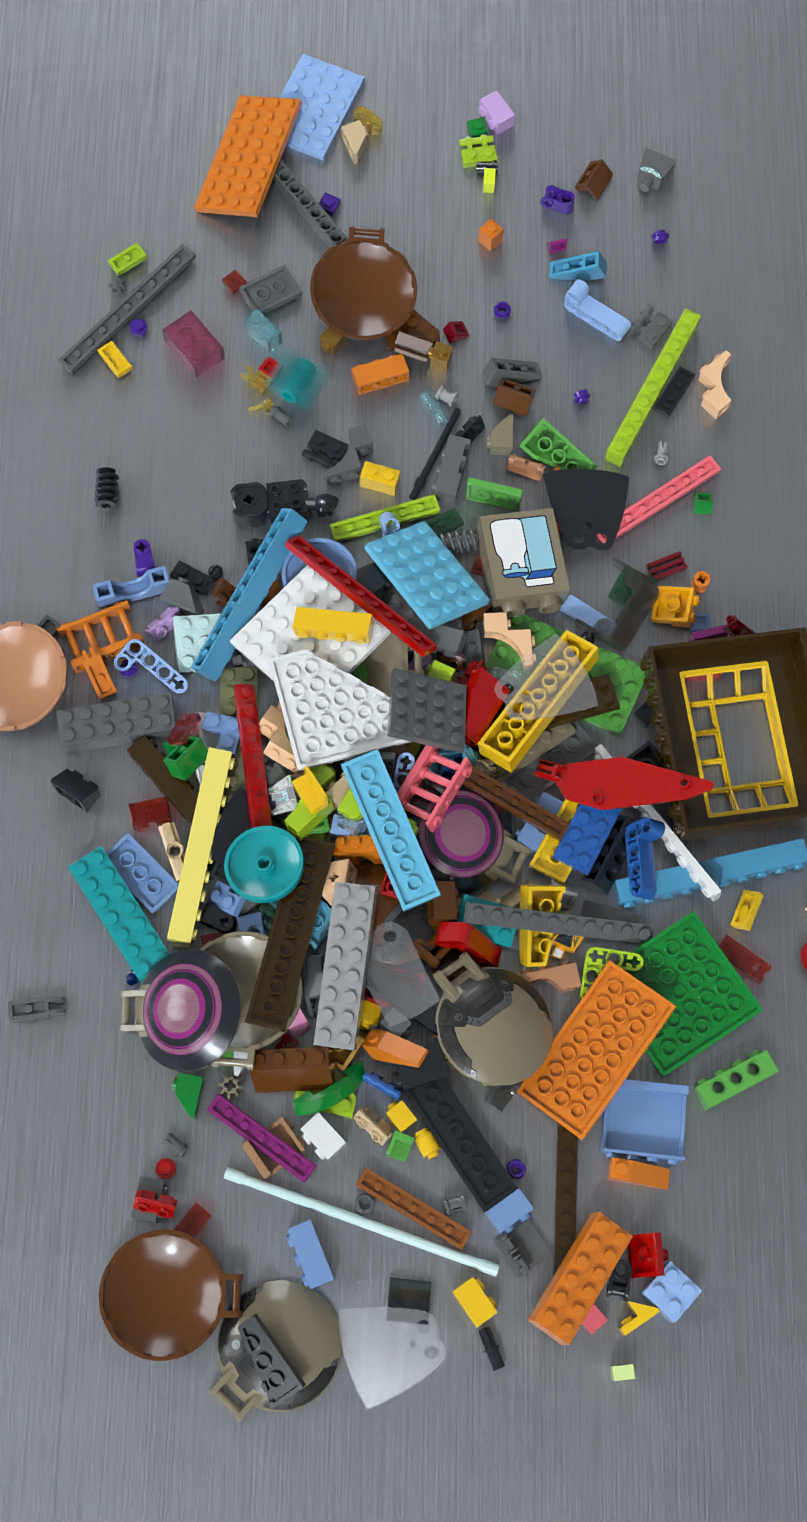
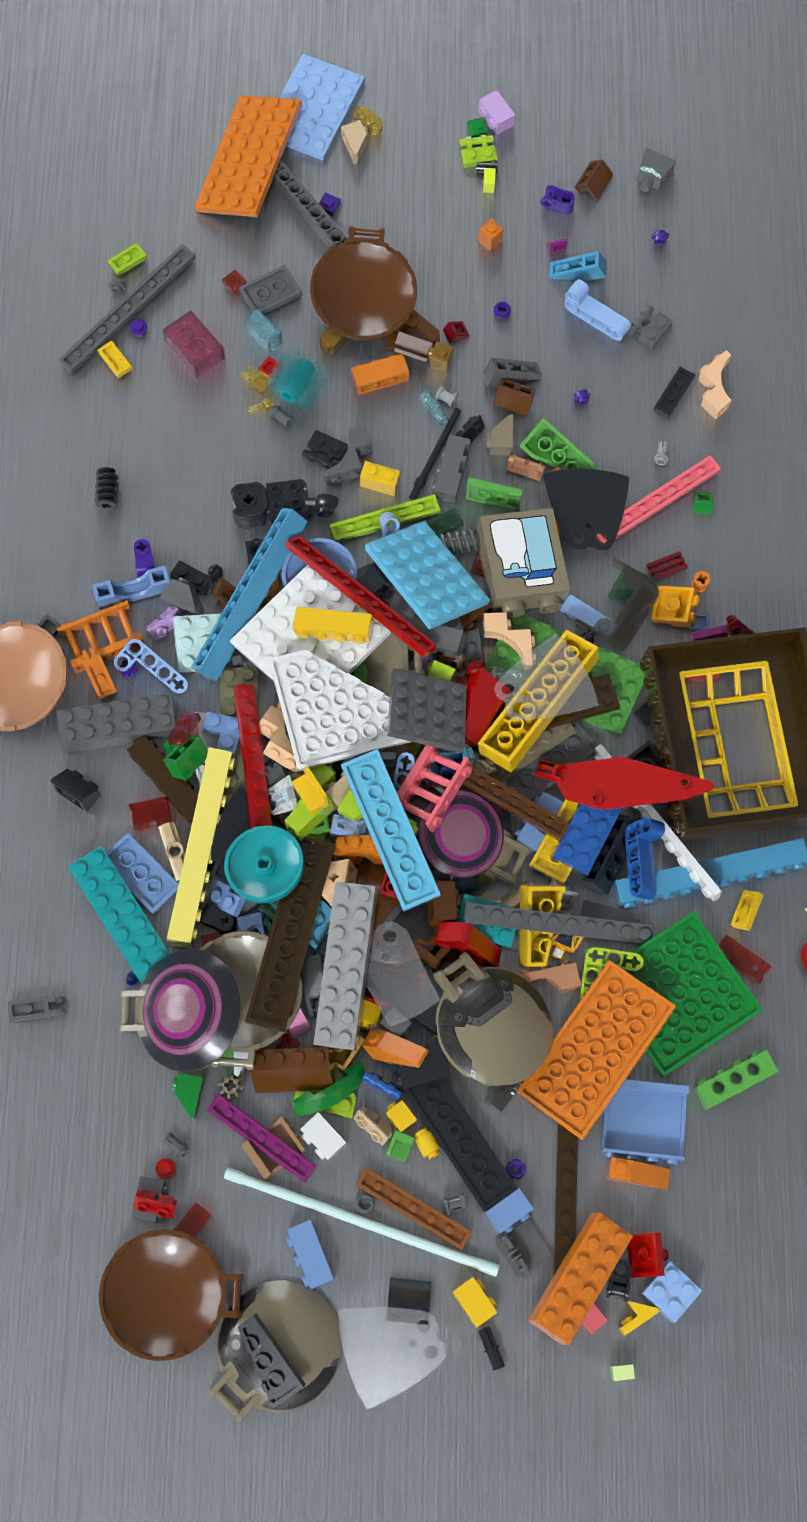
(652, 388): lime brick -> none

